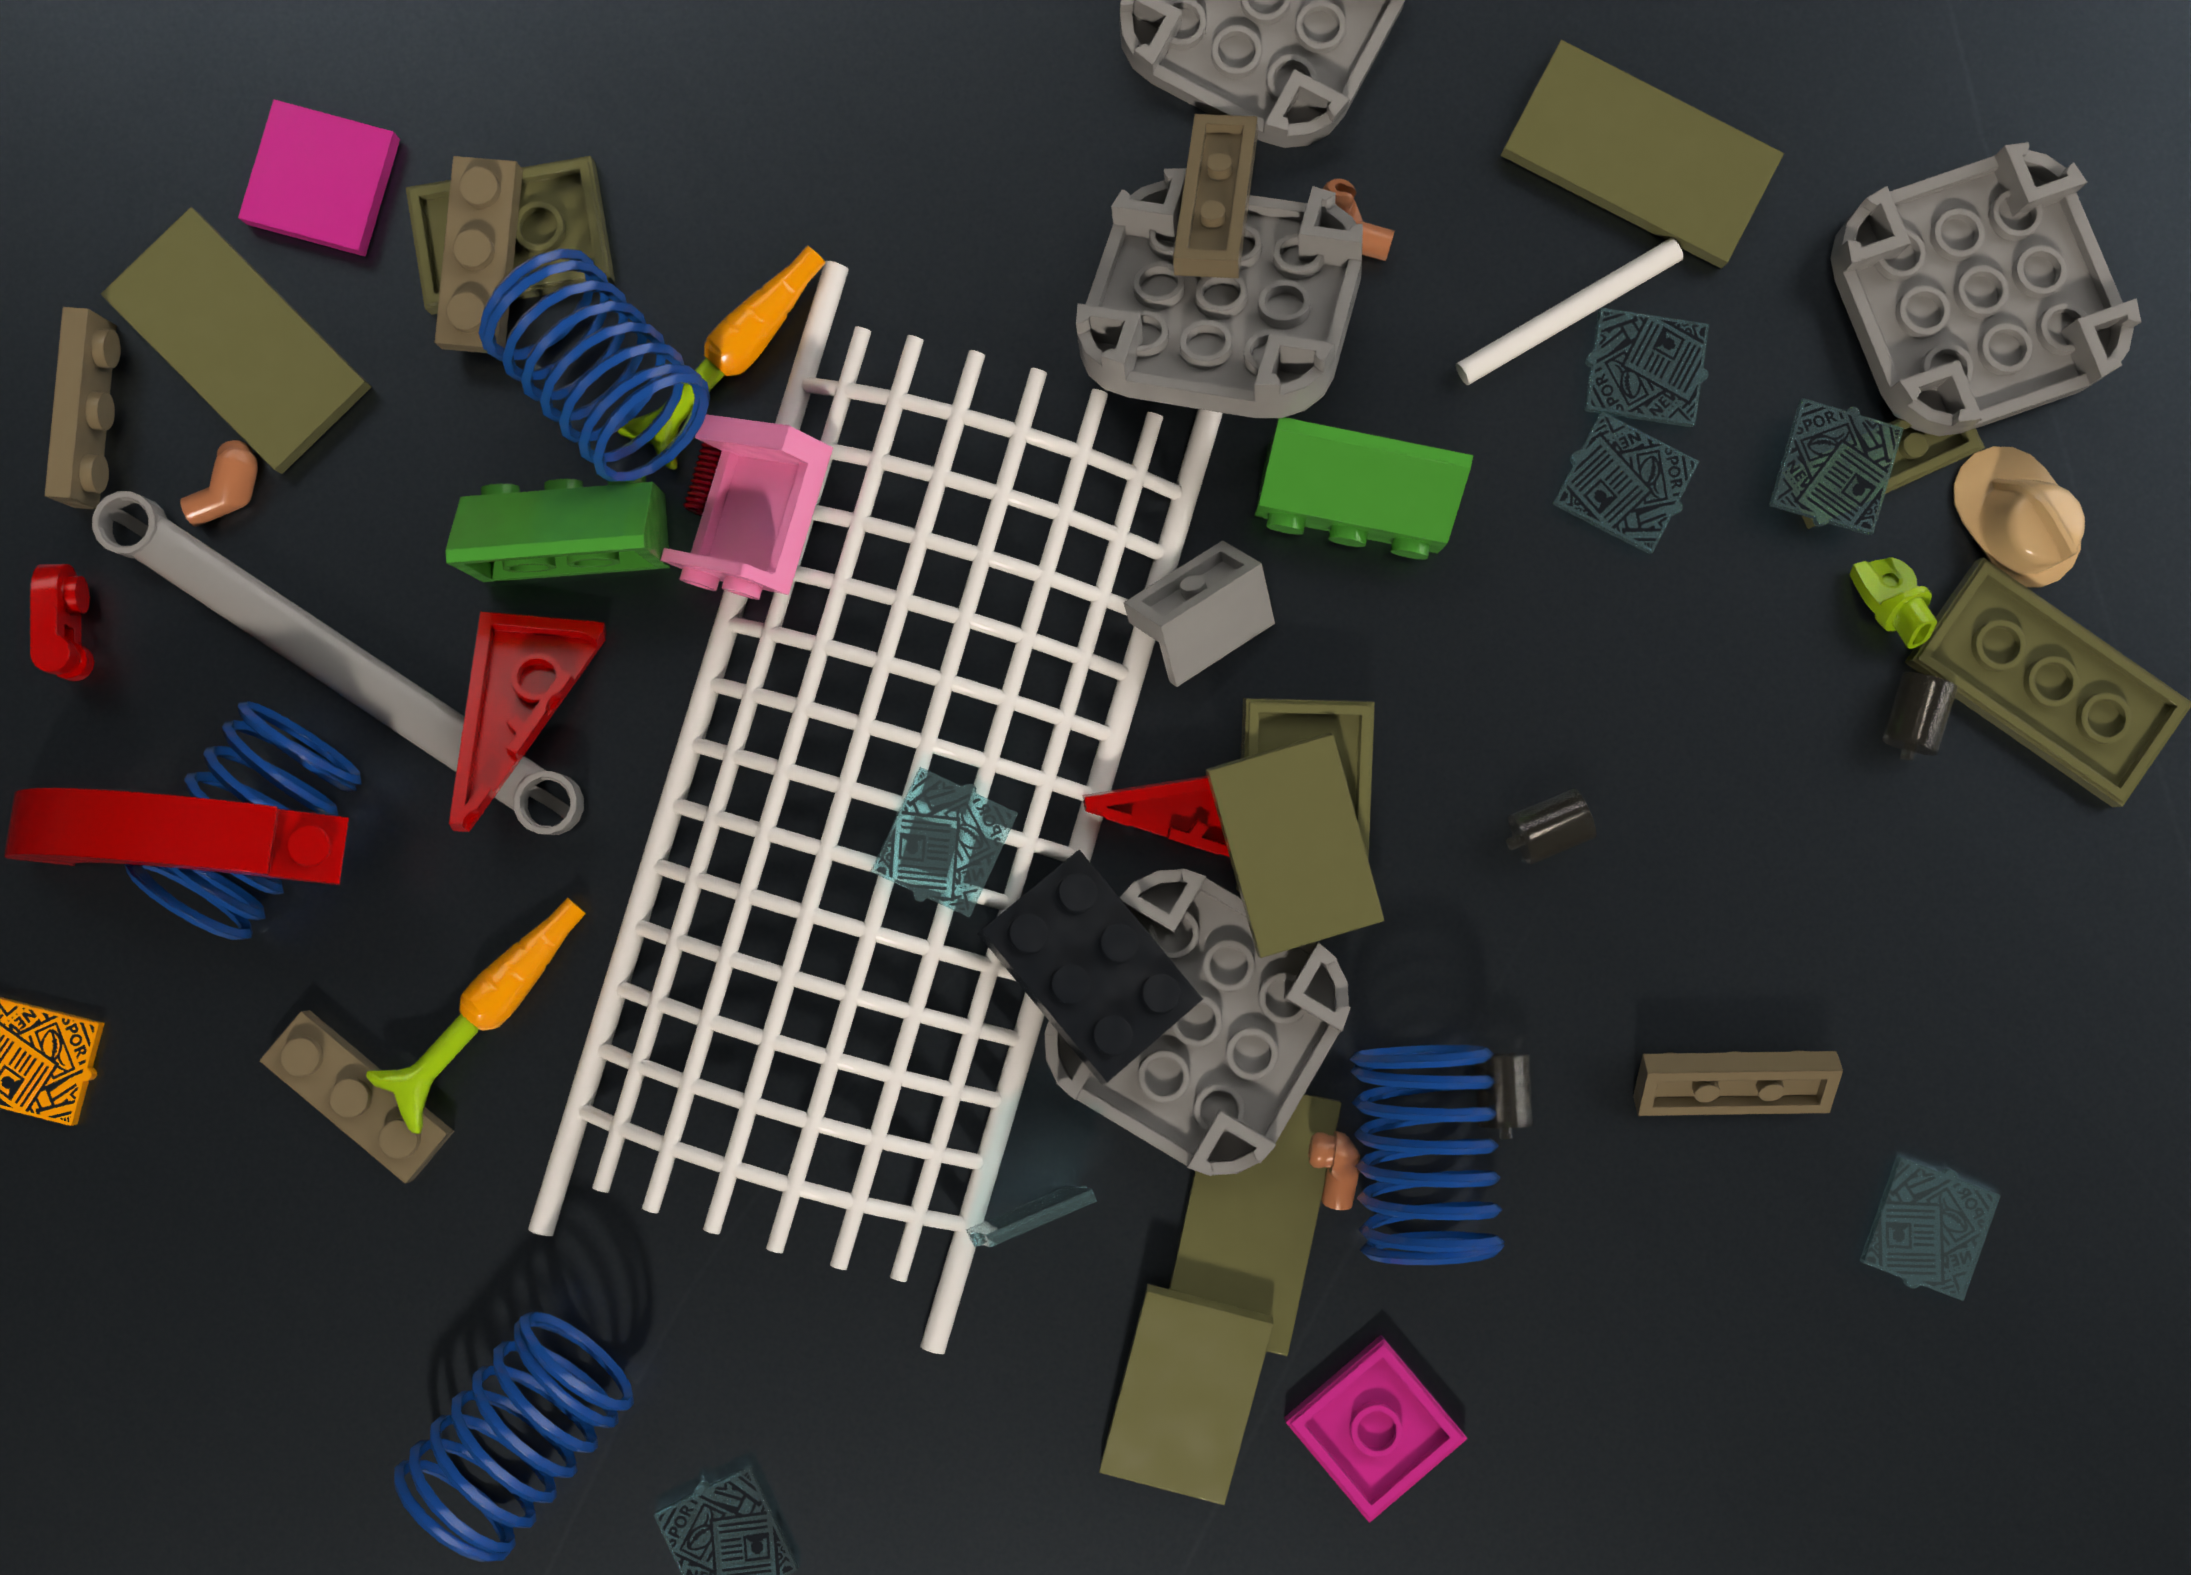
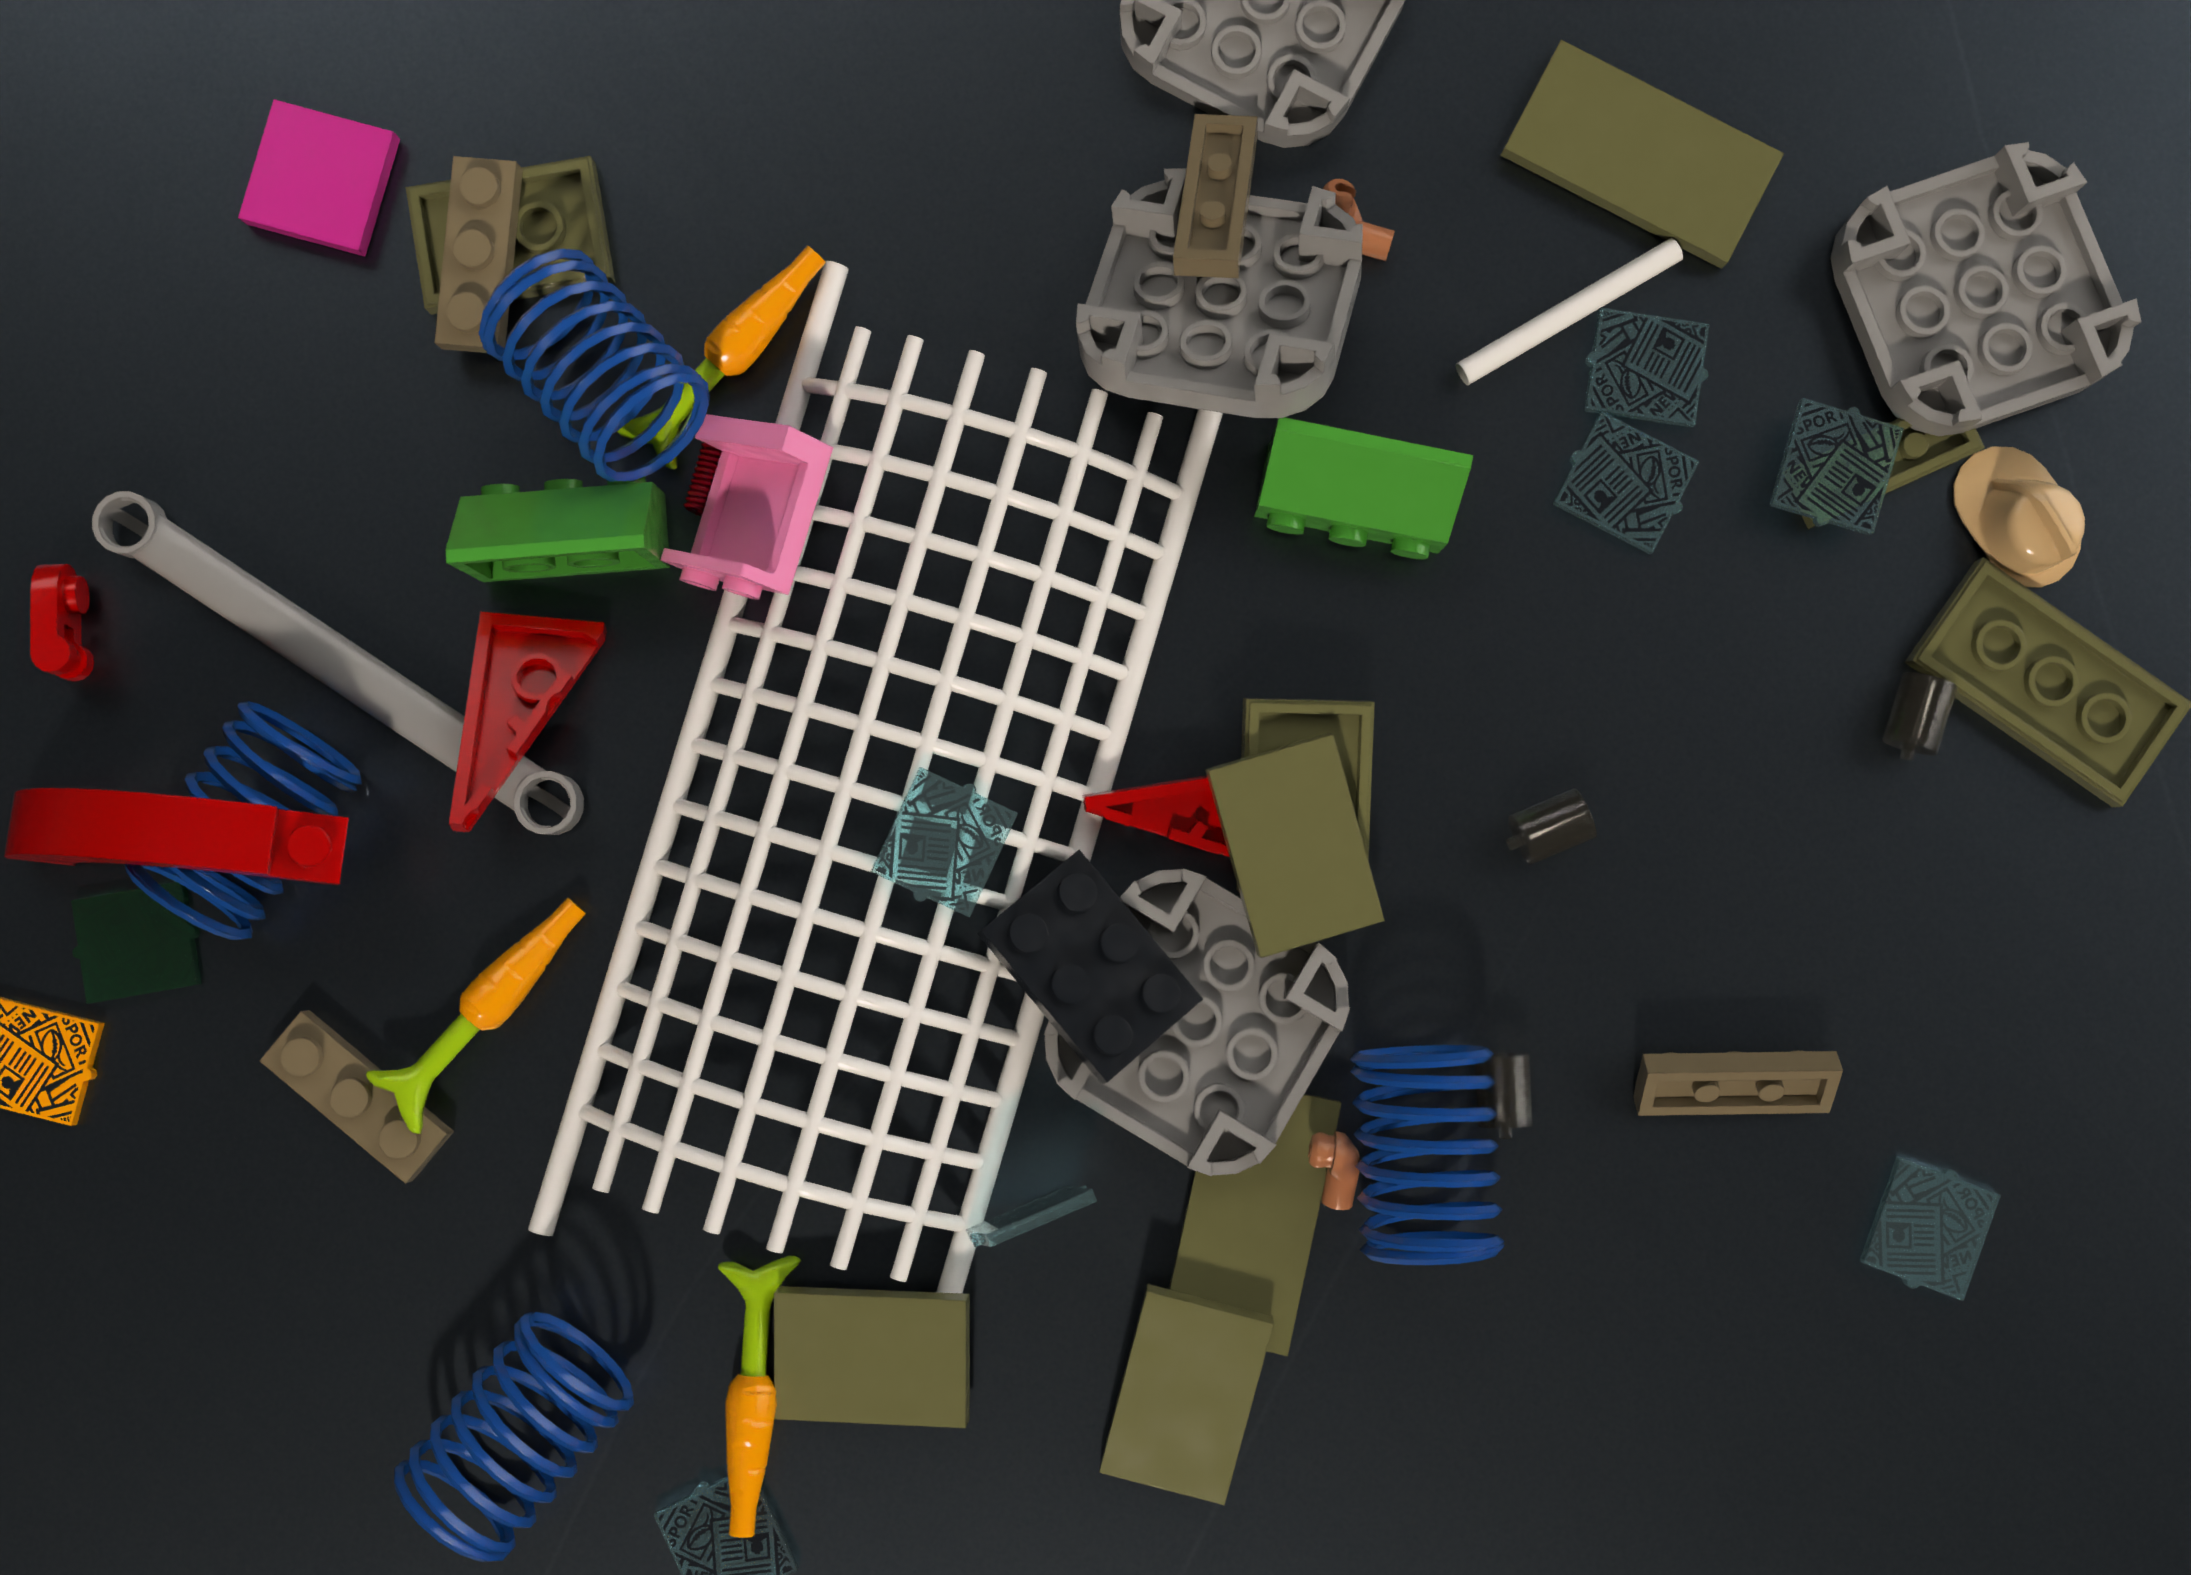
(82, 409): dark tan plate -> none
(134, 945): none -> clear green piece
(229, 487): nougat arm -> none
(236, 340): olive tile -> none
(751, 1394): none -> light orange piece
(872, 1356): none -> olive tile
(1203, 610): light grey panel -> none
(1375, 1428): dark pink tile -> none
(1894, 597): lime piece -> none

